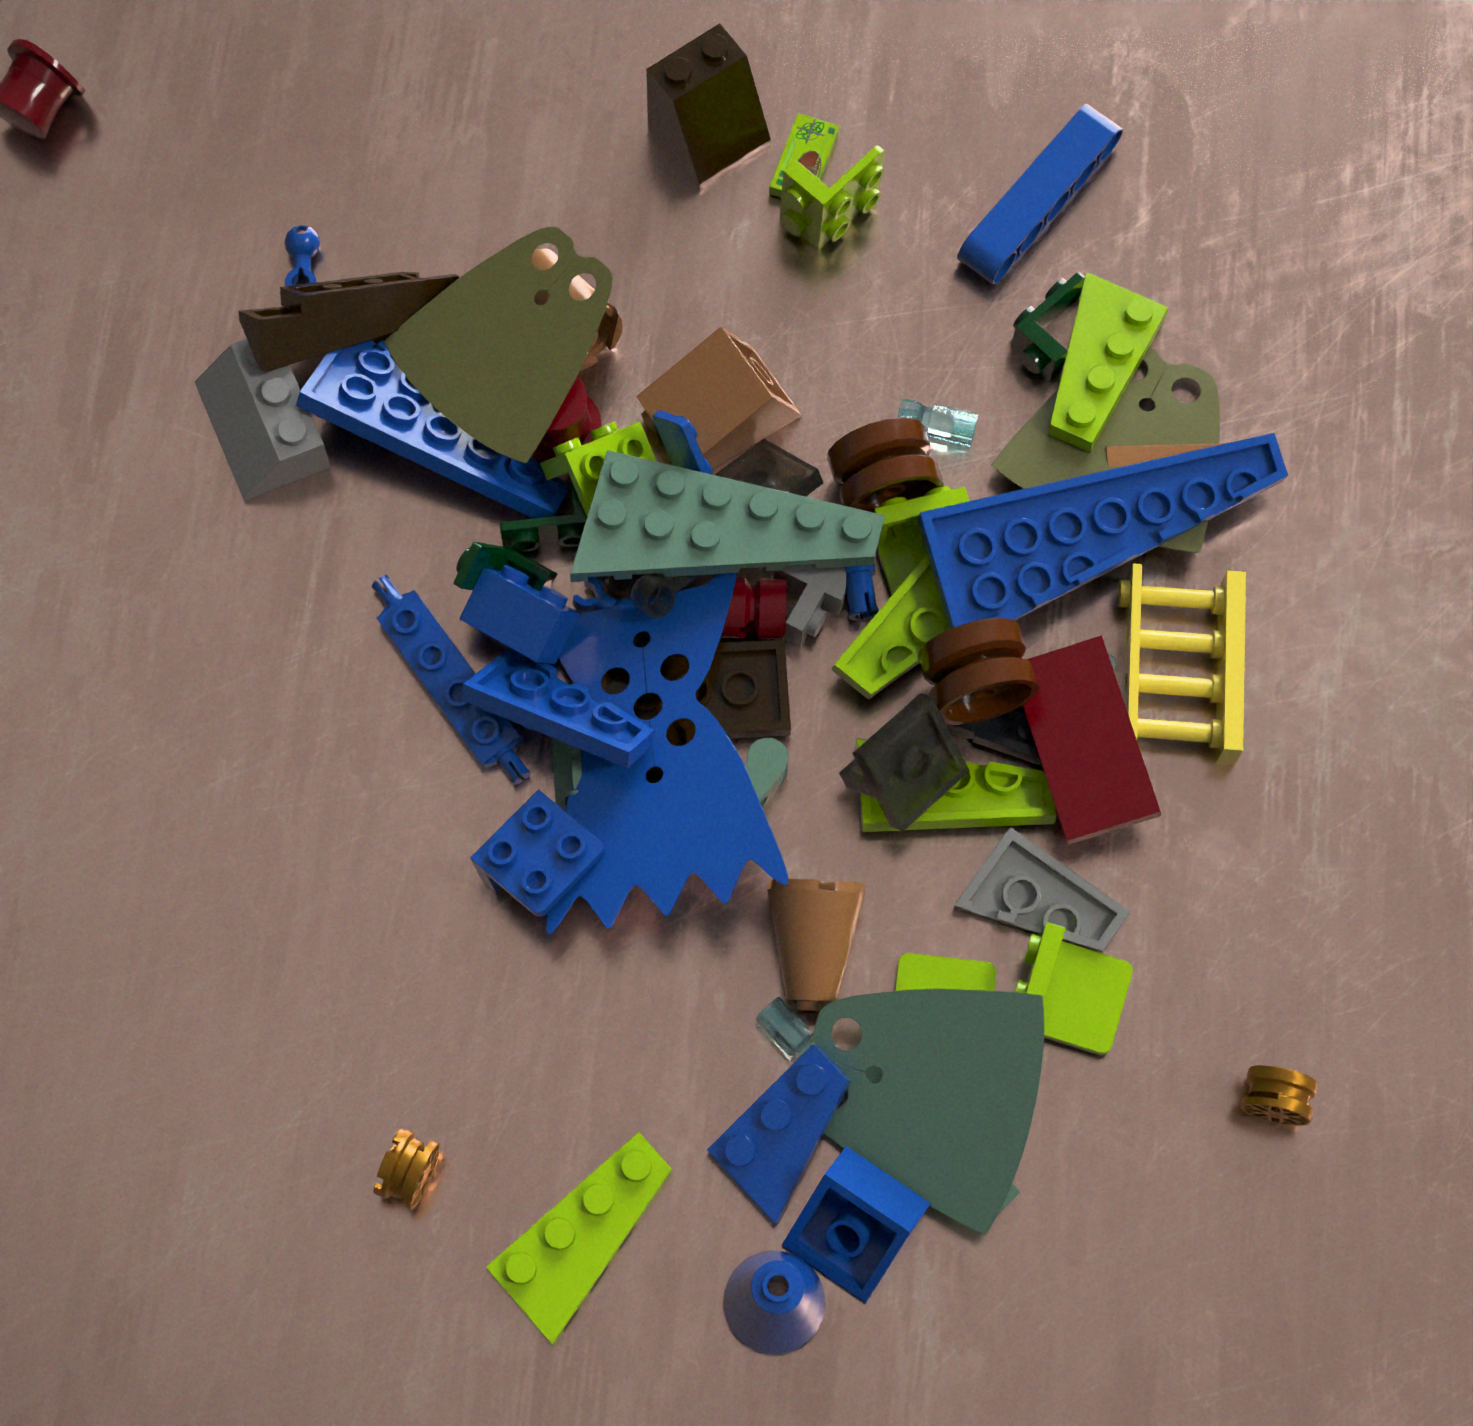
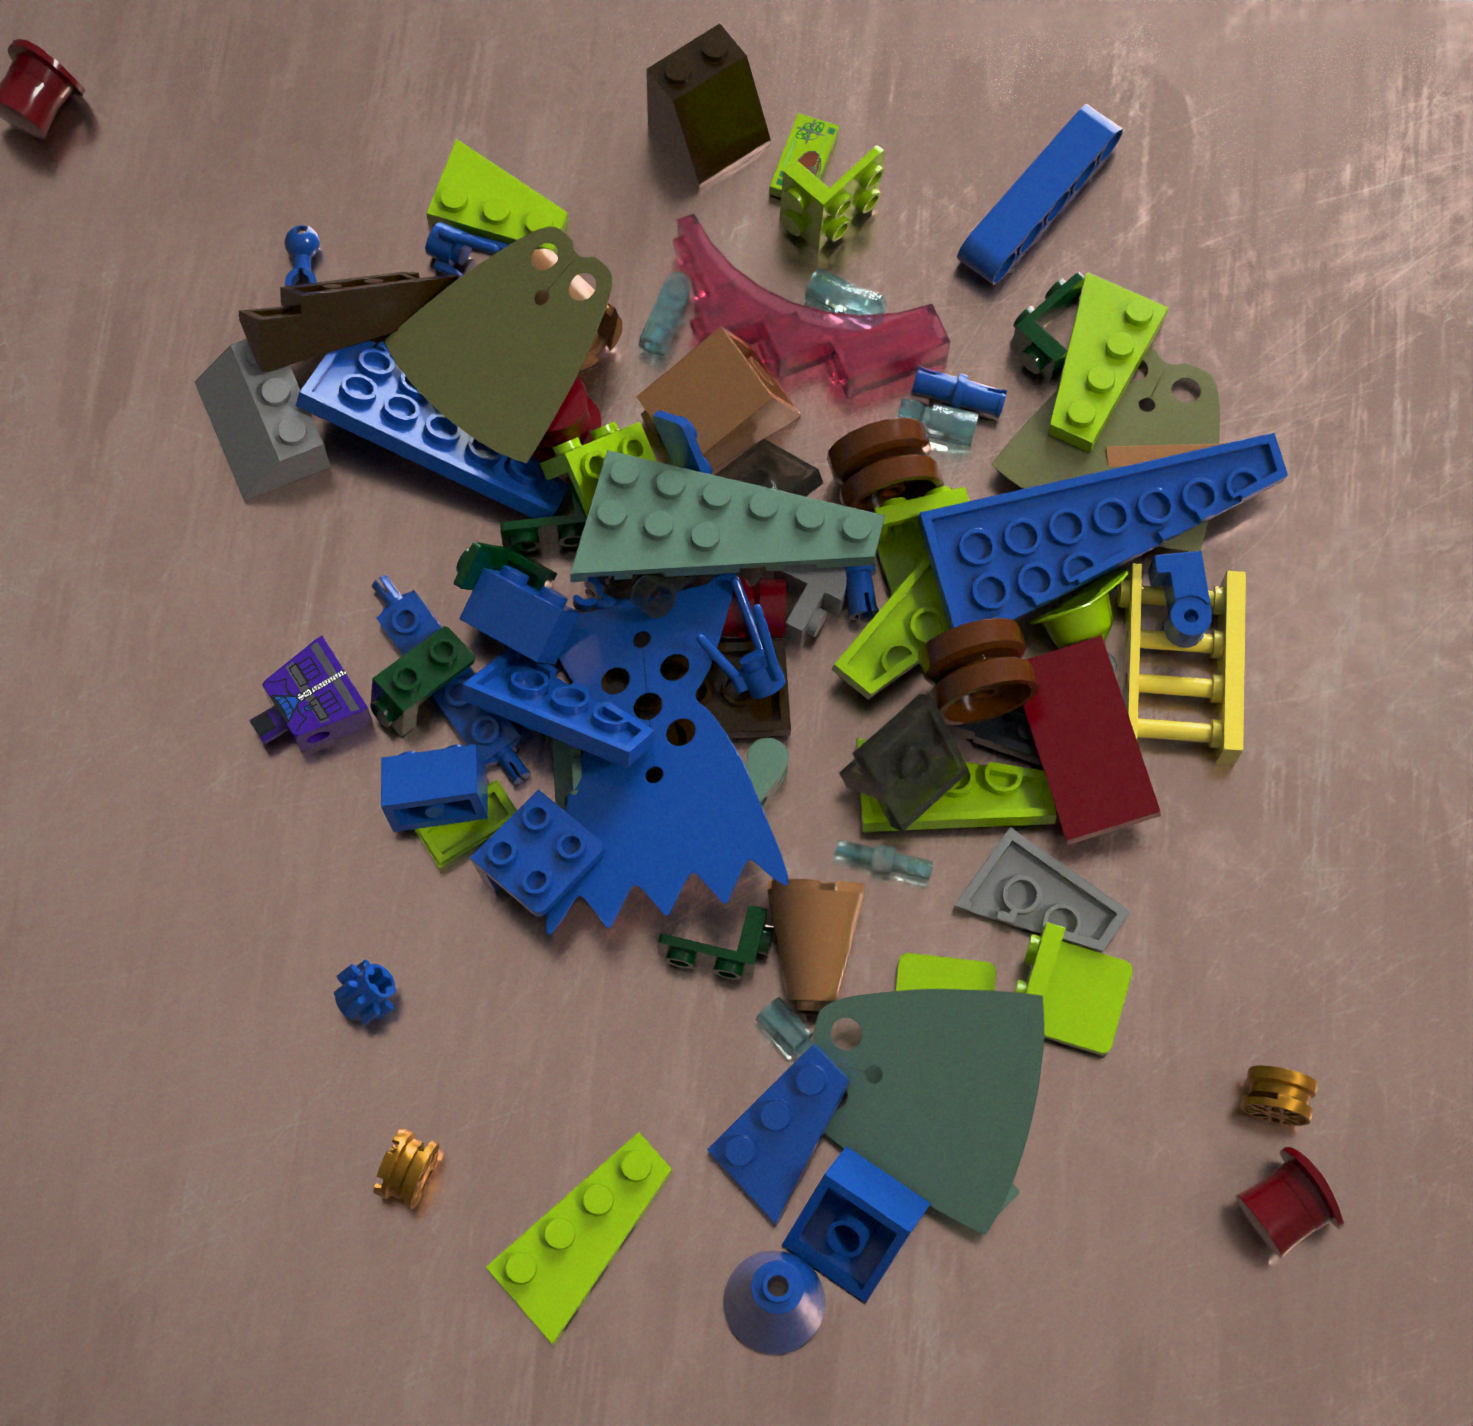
(311, 700): none -> dark purple torso
(365, 992): none -> blue gear
(416, 677): none -> dark green bracket
(434, 787): none -> blue brick
(454, 246): none -> blue plant
(457, 841): none -> lime tile
(490, 201): none -> lime wing
(666, 314): none -> clear light blue bar
(727, 963): none -> dark green bracket
(760, 668): none -> blue plant
(842, 296): none -> clear light blue bar
(857, 349): none -> clear pink arch
(884, 859): none -> clear light blue bar
(959, 391): none -> blue pin
(1084, 614): none -> lime piece
(1185, 596): none -> blue leg
(1290, 1203): none -> dark red piece

